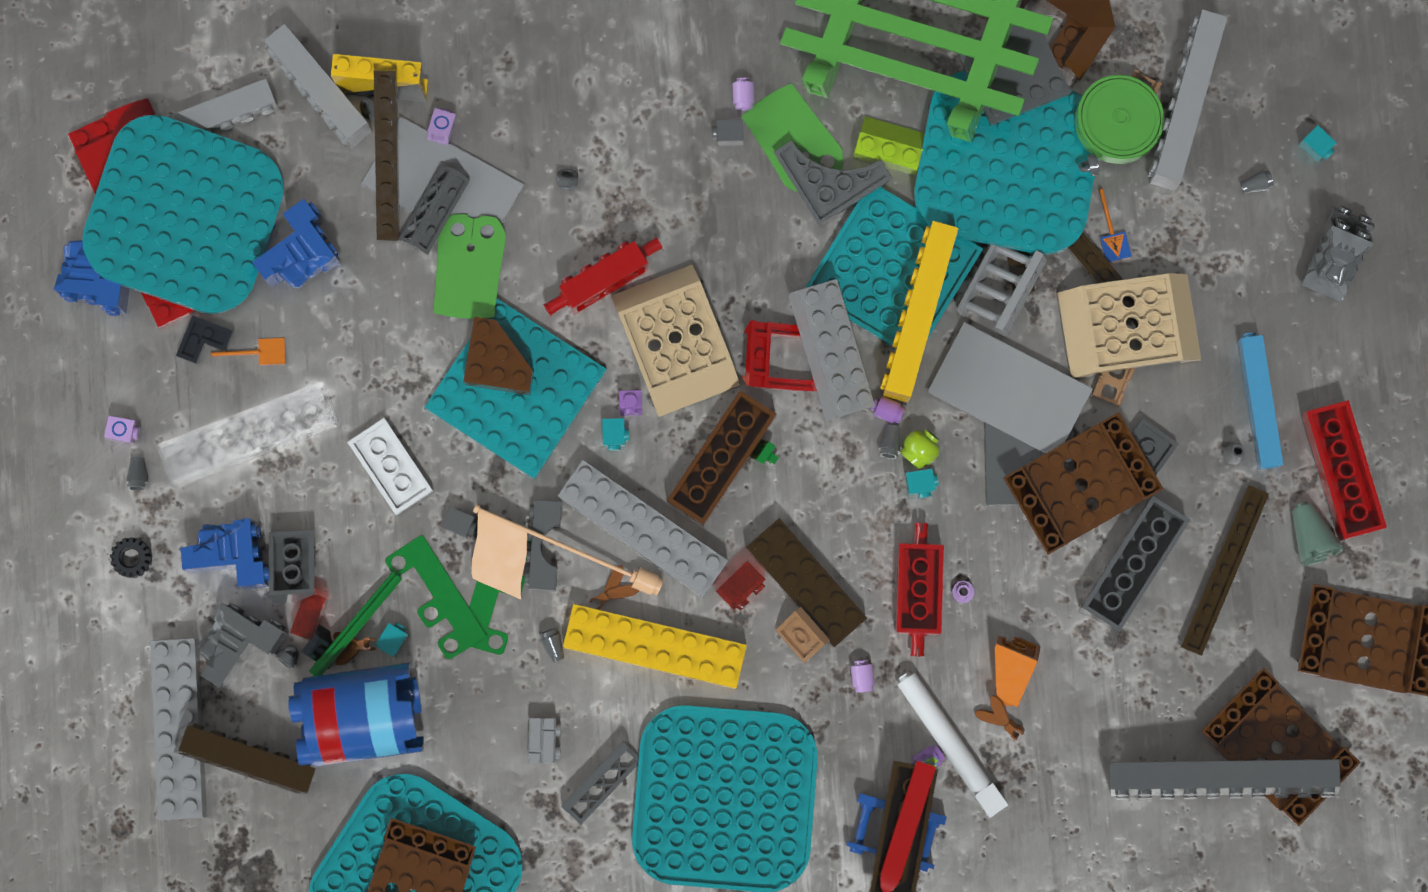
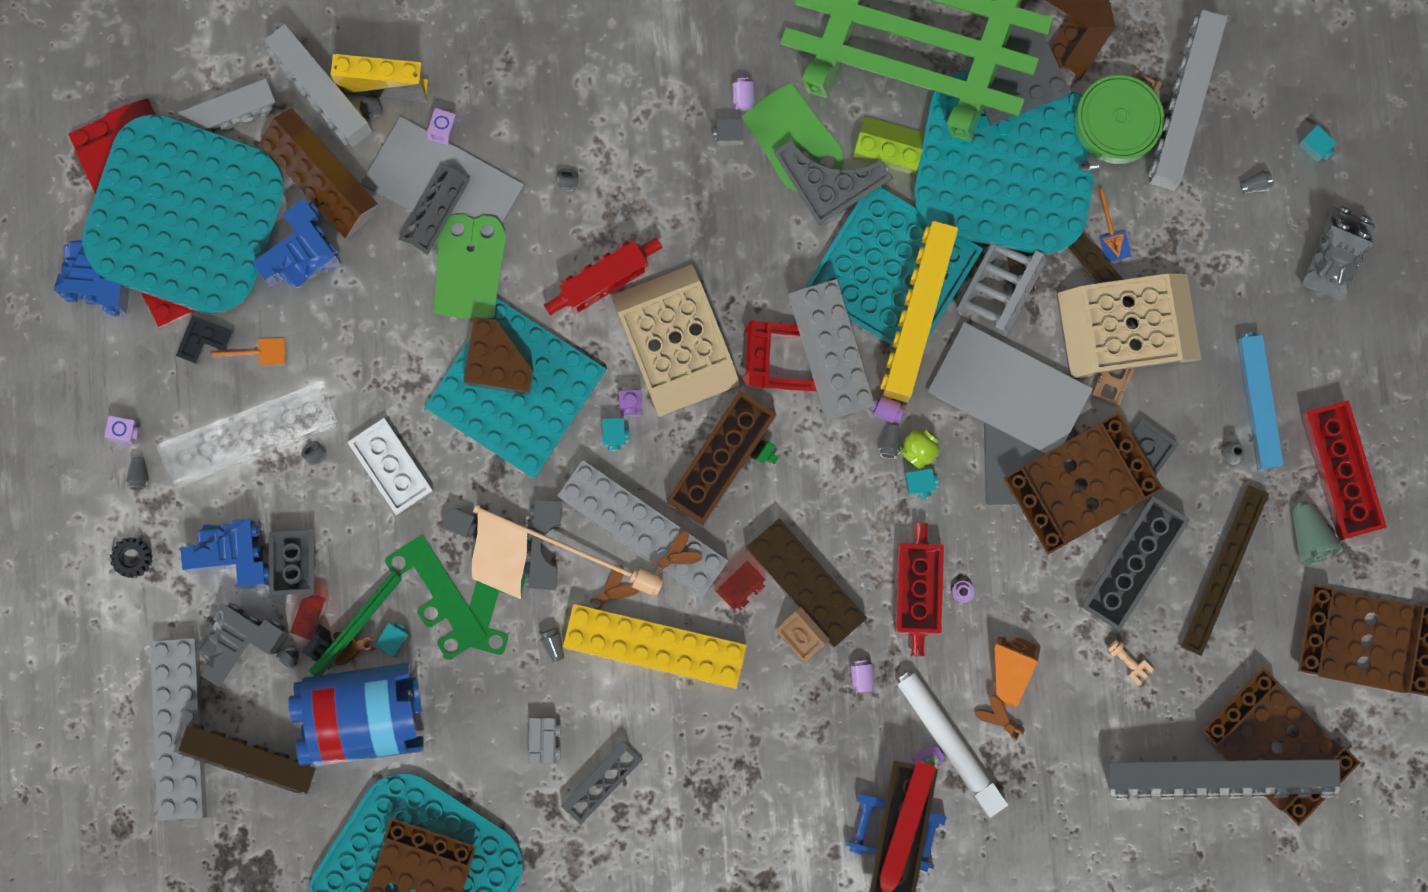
(313, 453): none -> dark grey tile
(318, 173): none -> reddish brown brick
(386, 154): dark brown plate -> none
(675, 556): none -> dark orange piece
(725, 799): teal plate -> none
(1116, 648): none -> light nougat hinge

